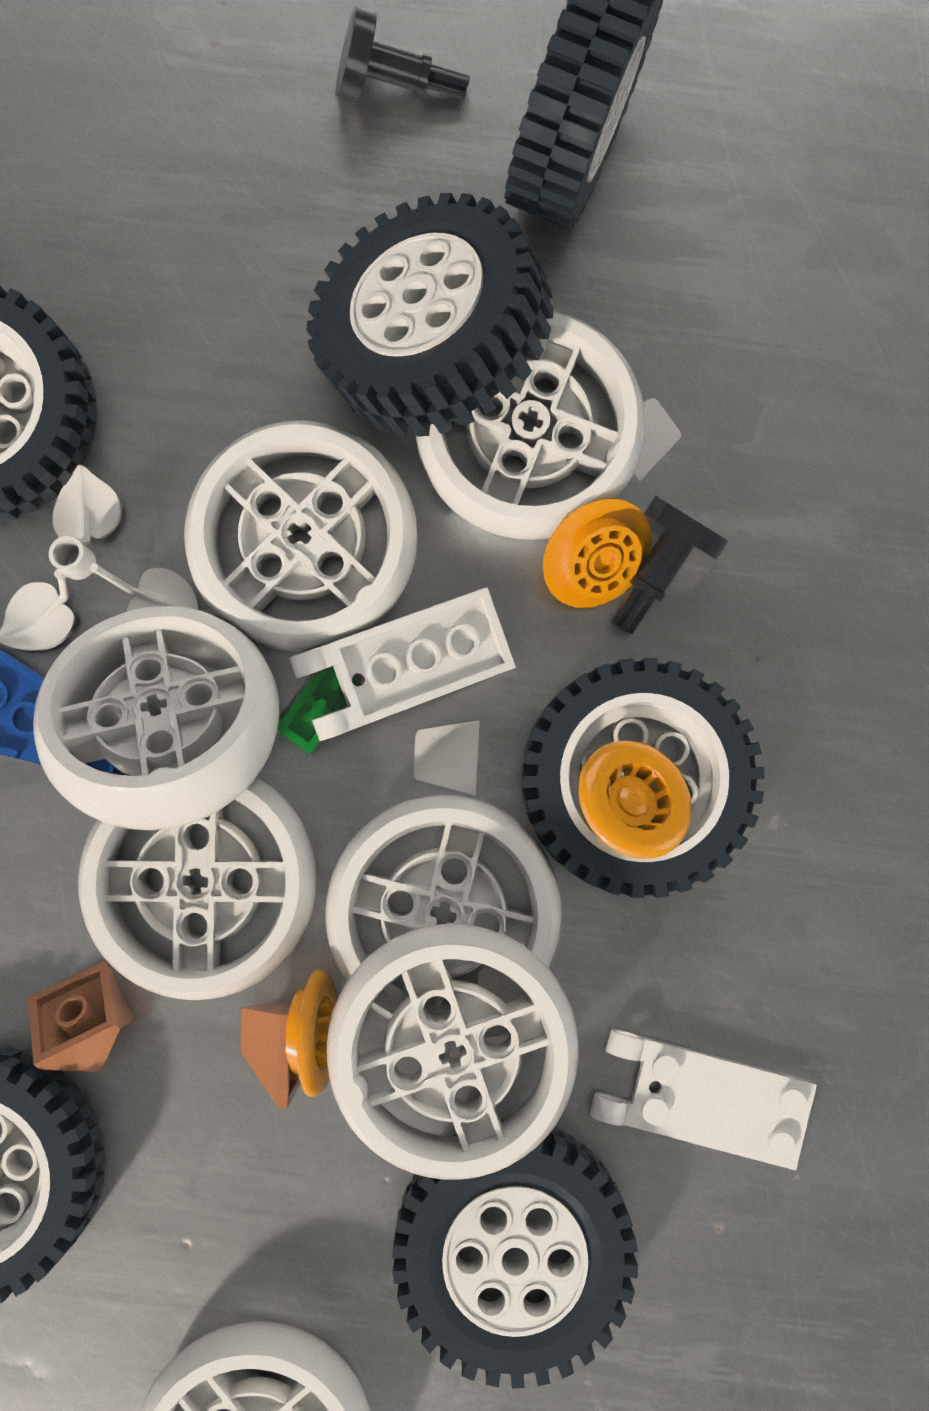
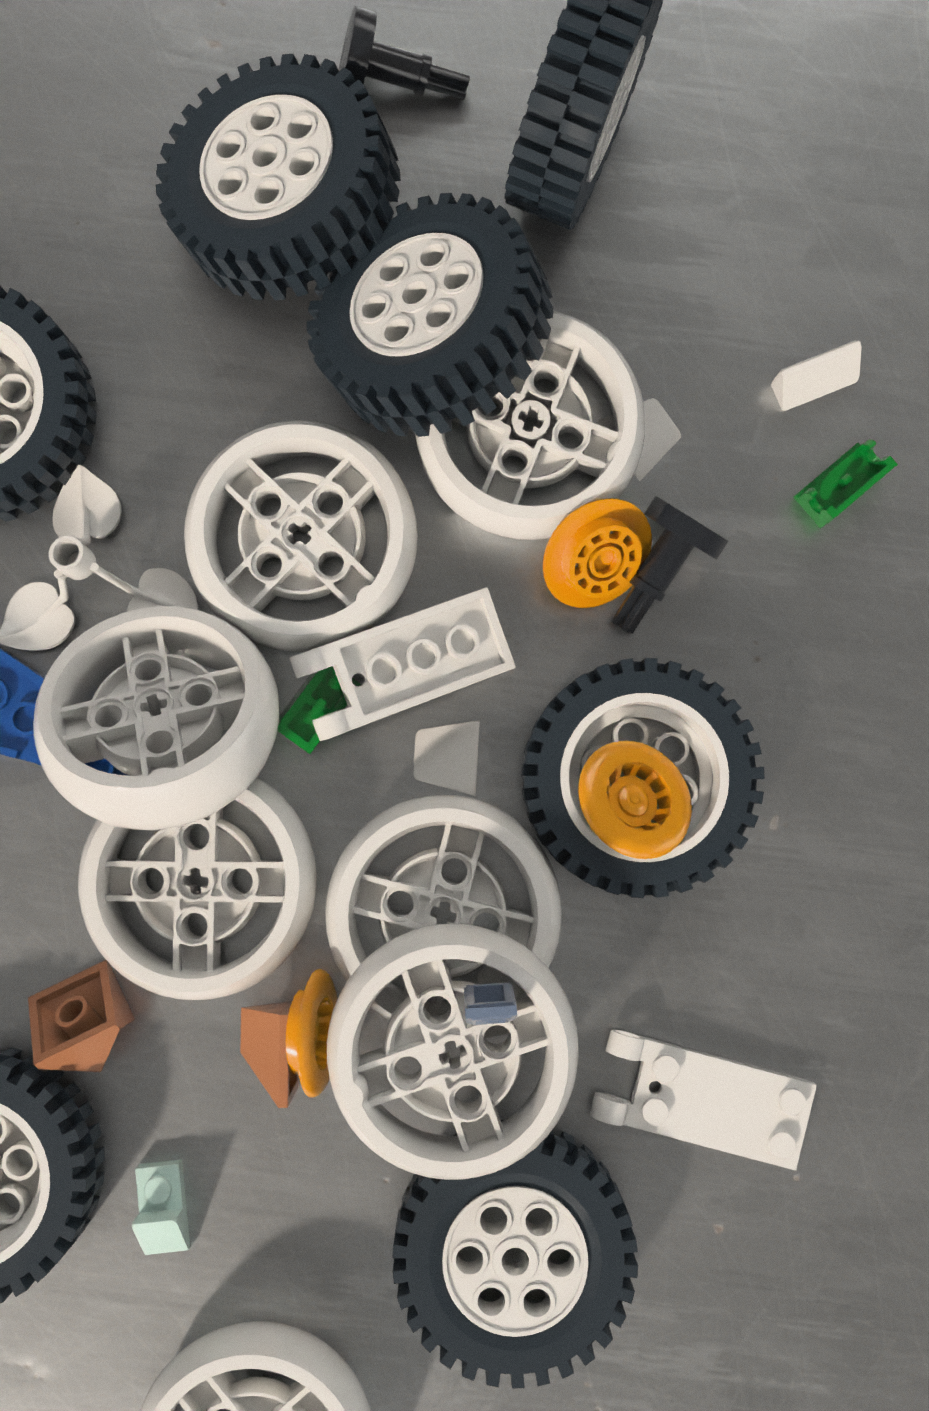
(162, 1208): none -> light aqua slope
(279, 177): none -> black wheel
(489, 1003): none -> sand blue slope
(818, 375): none -> white slope
(843, 482): none -> green hinge

